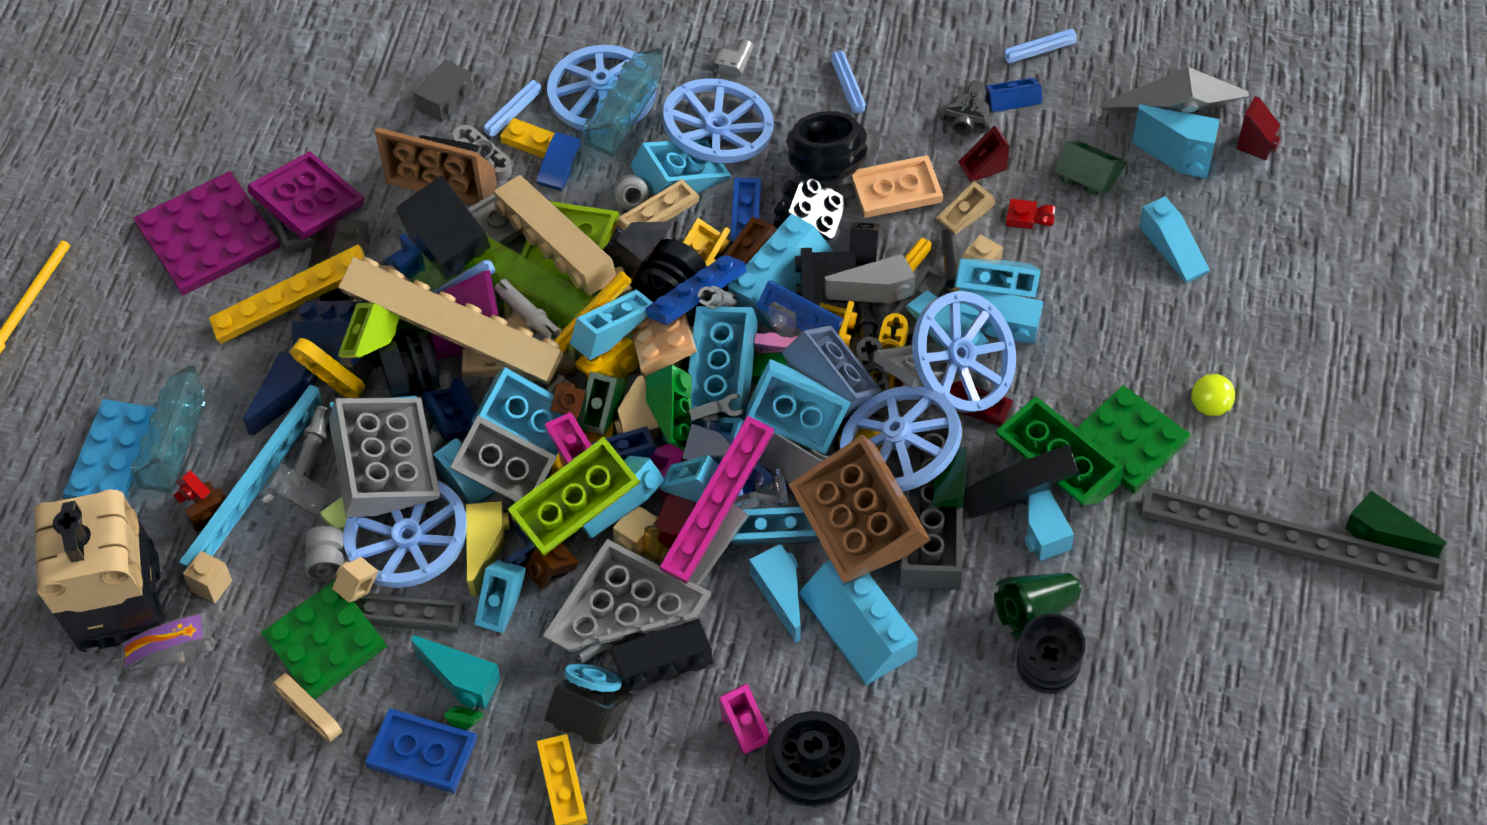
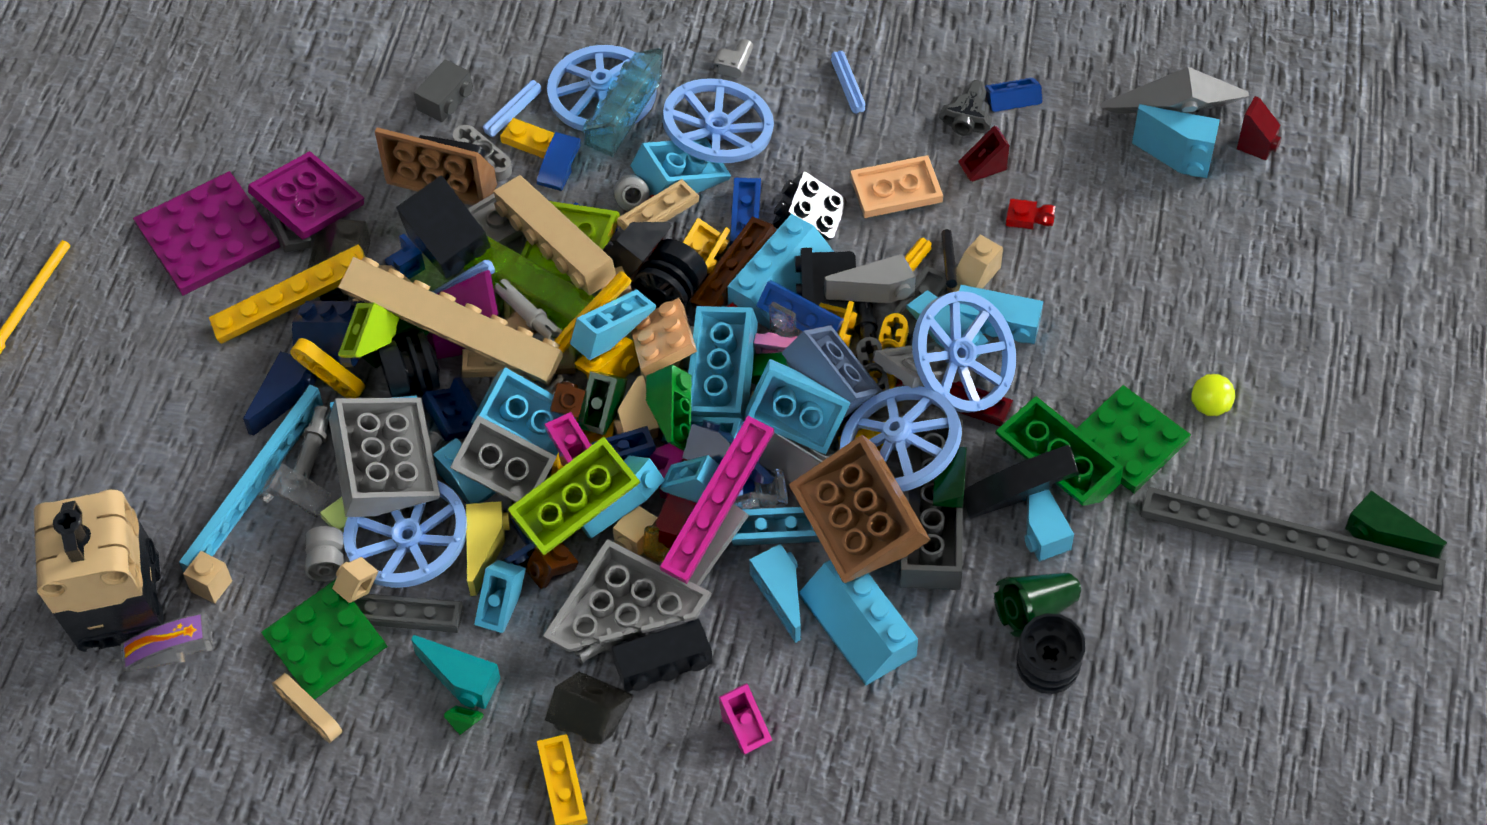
(110, 449): dark azure plate -> none
(170, 432): clear light blue slope -> none
(190, 488): red plate -> none
(202, 511): reddish brown bracket -> none
(421, 750): blue plate -> none
(593, 677): medium azure wheel -> none
(684, 296): blue plate -> none
(711, 410): dark grey plate -> none
(716, 297): light grey pin -> none
(807, 733): black wheel -> none
(827, 145): black wheel -> none
(864, 242): black slope -> none
(966, 208): tan slope -> none
(998, 276): medium azure slope -> none
(1040, 45): light blue axle -> none
(1089, 167): dark green slope -> none
(1173, 239): medium azure slope -> none

